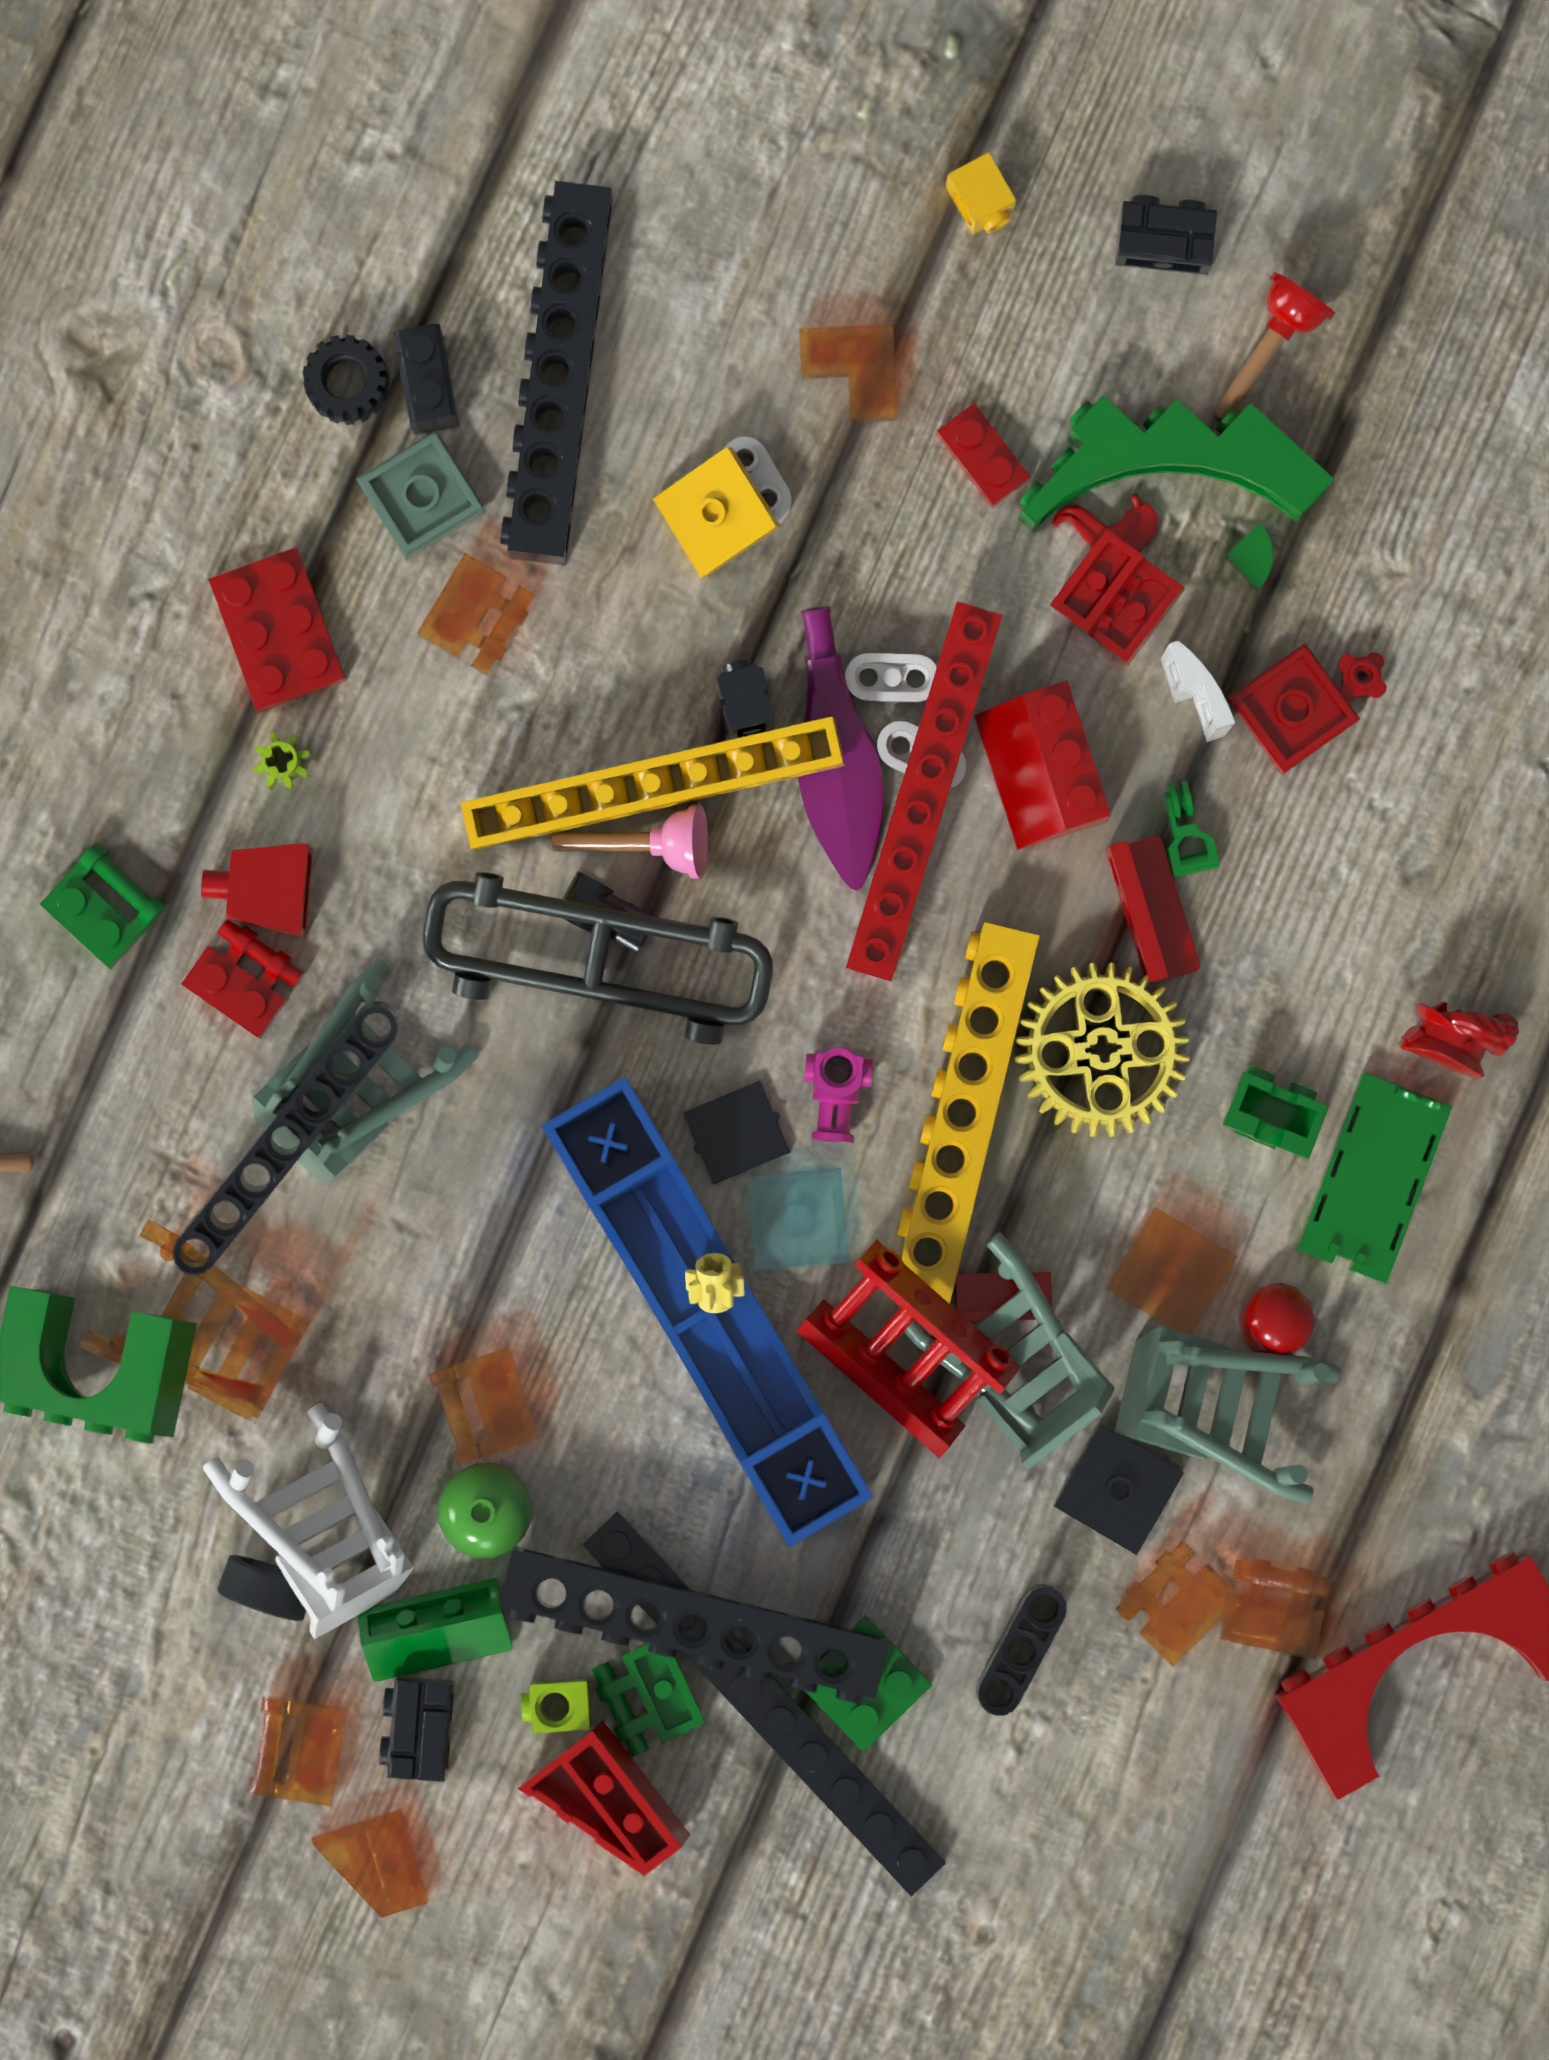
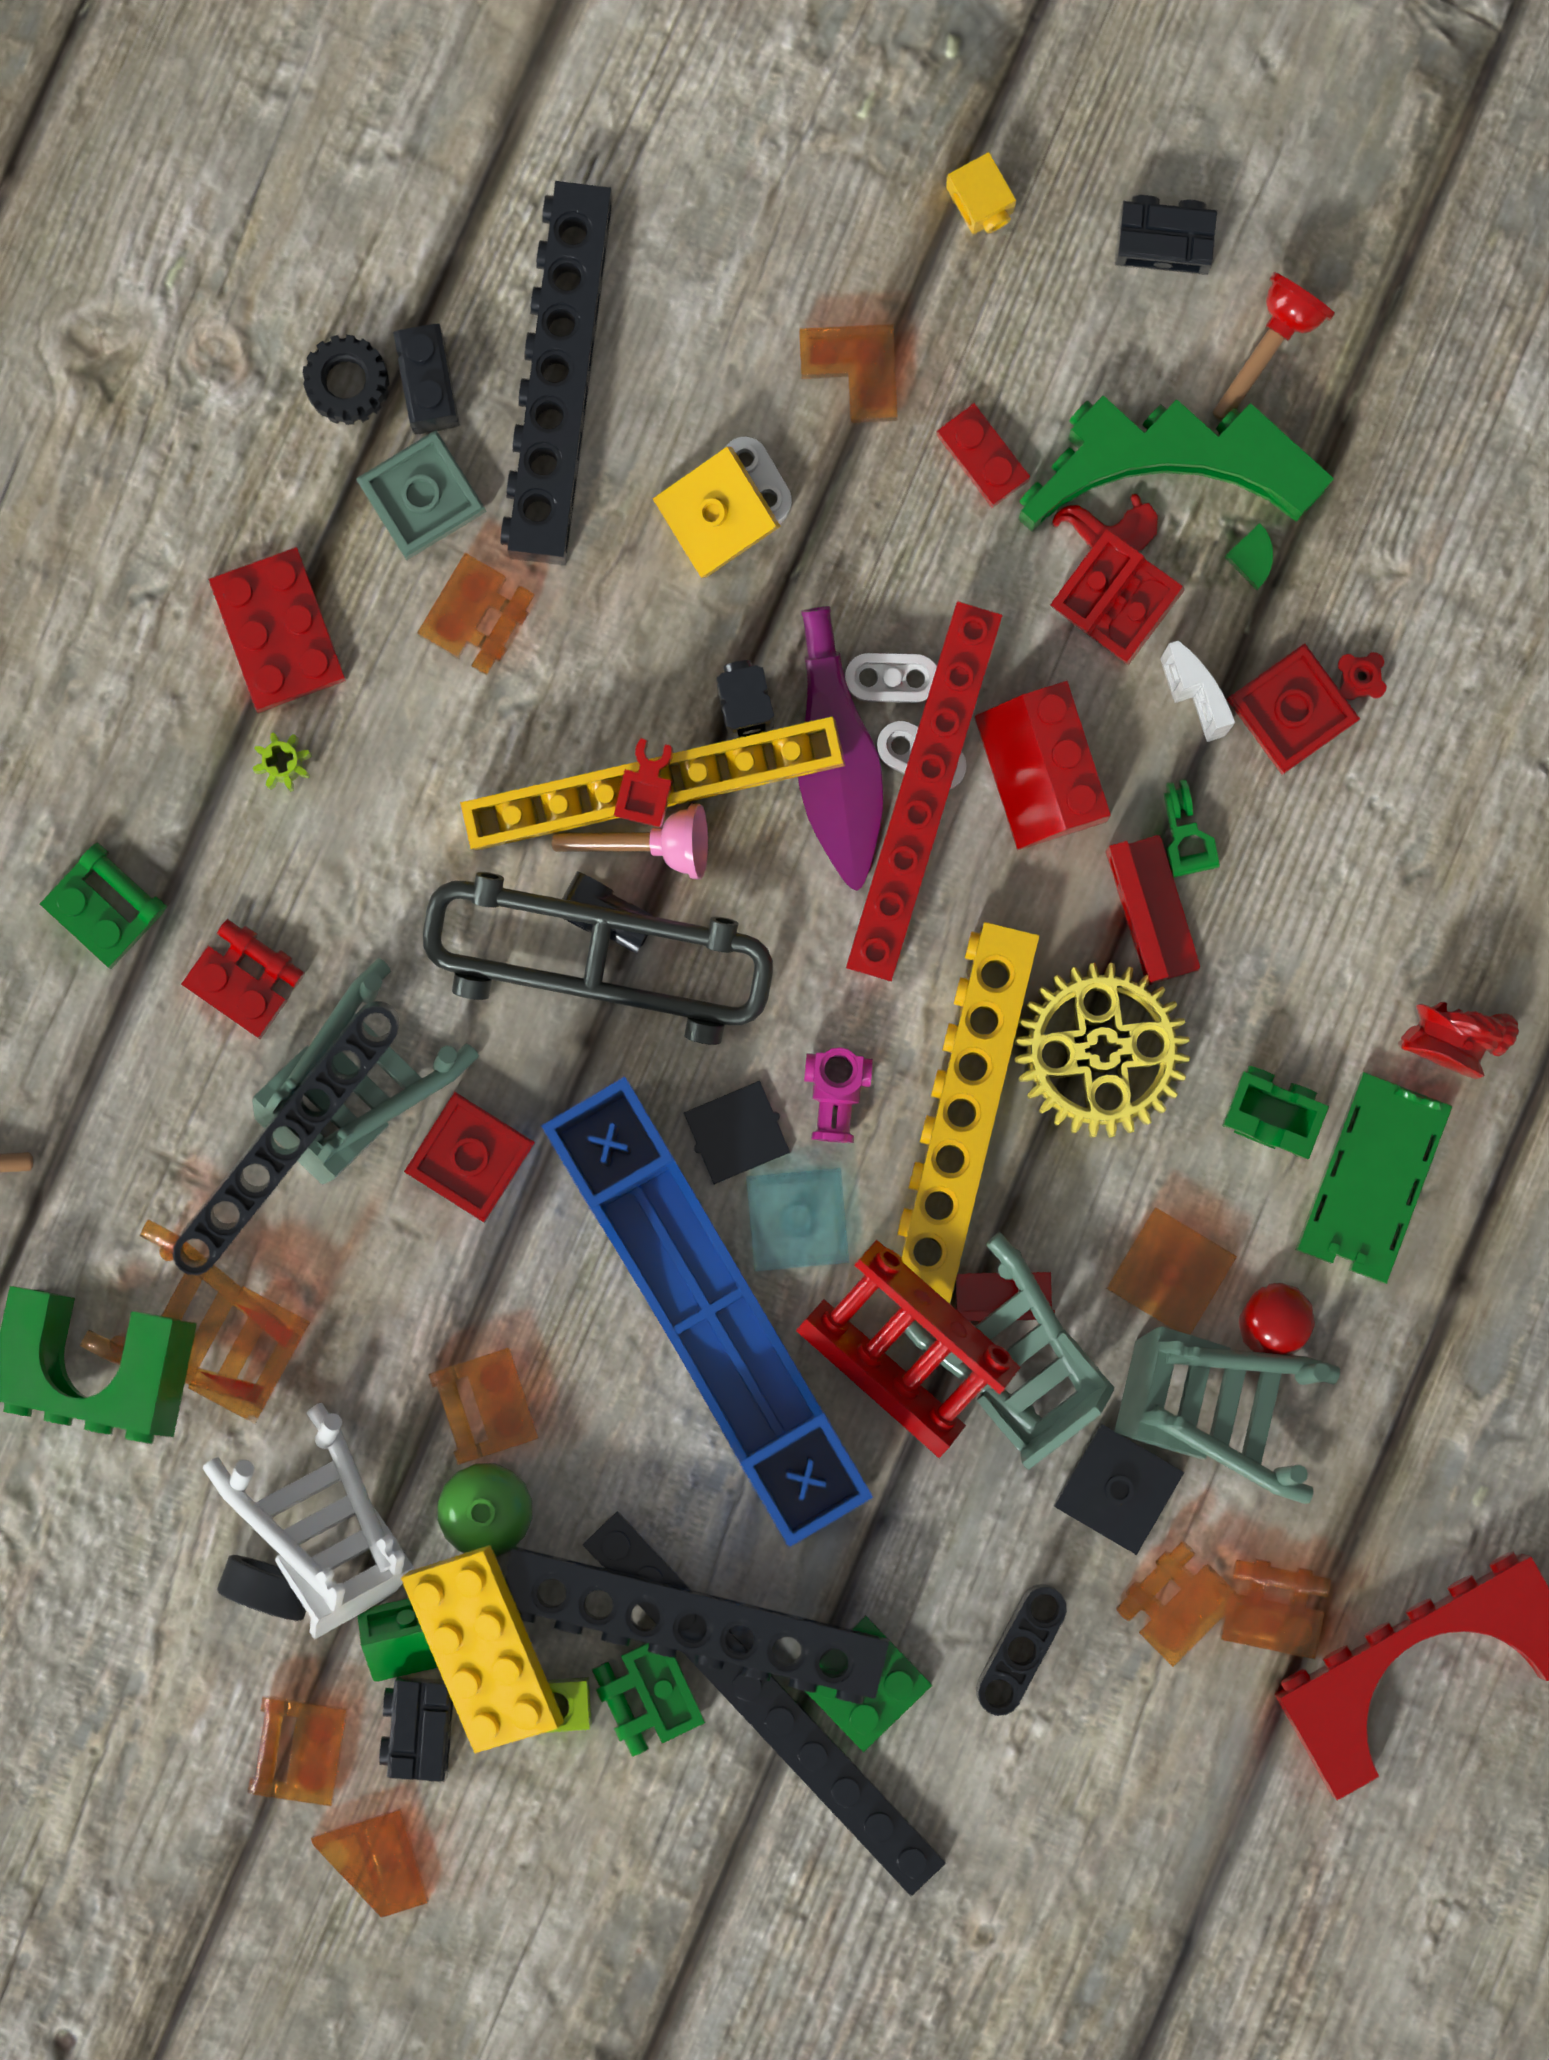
(265, 887): red torso -> none
(469, 1157): none -> red plate
(482, 1649): none -> yellow plate
(609, 1799): red wedge -> none
(643, 793): none -> red plate
(715, 1283): light yellow gear -> none

